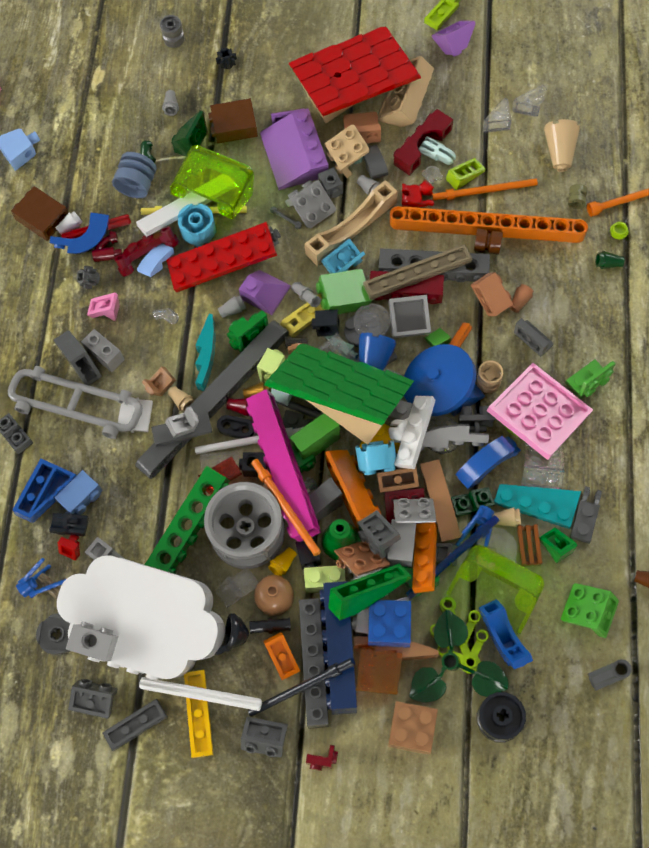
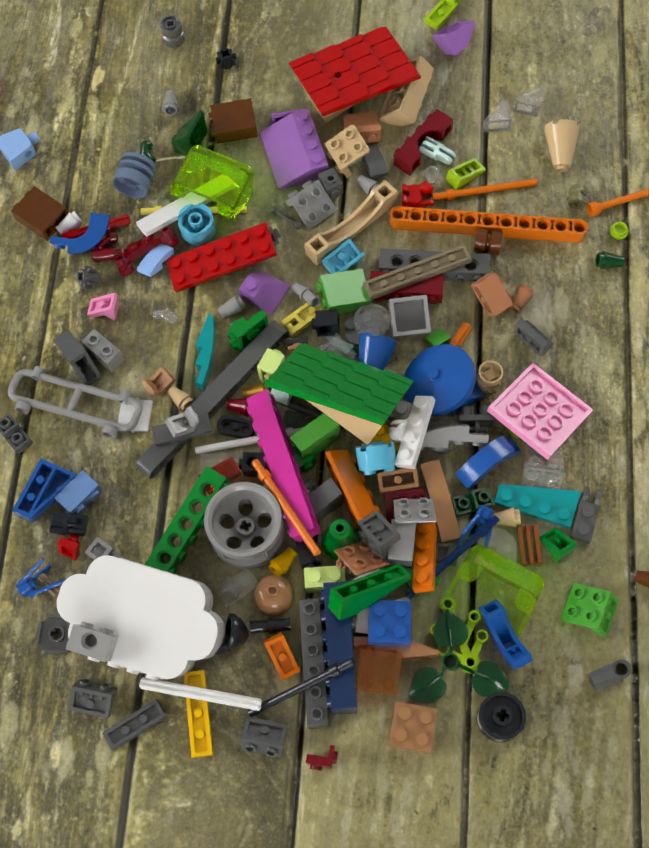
(590, 377): bright green bracket -> none

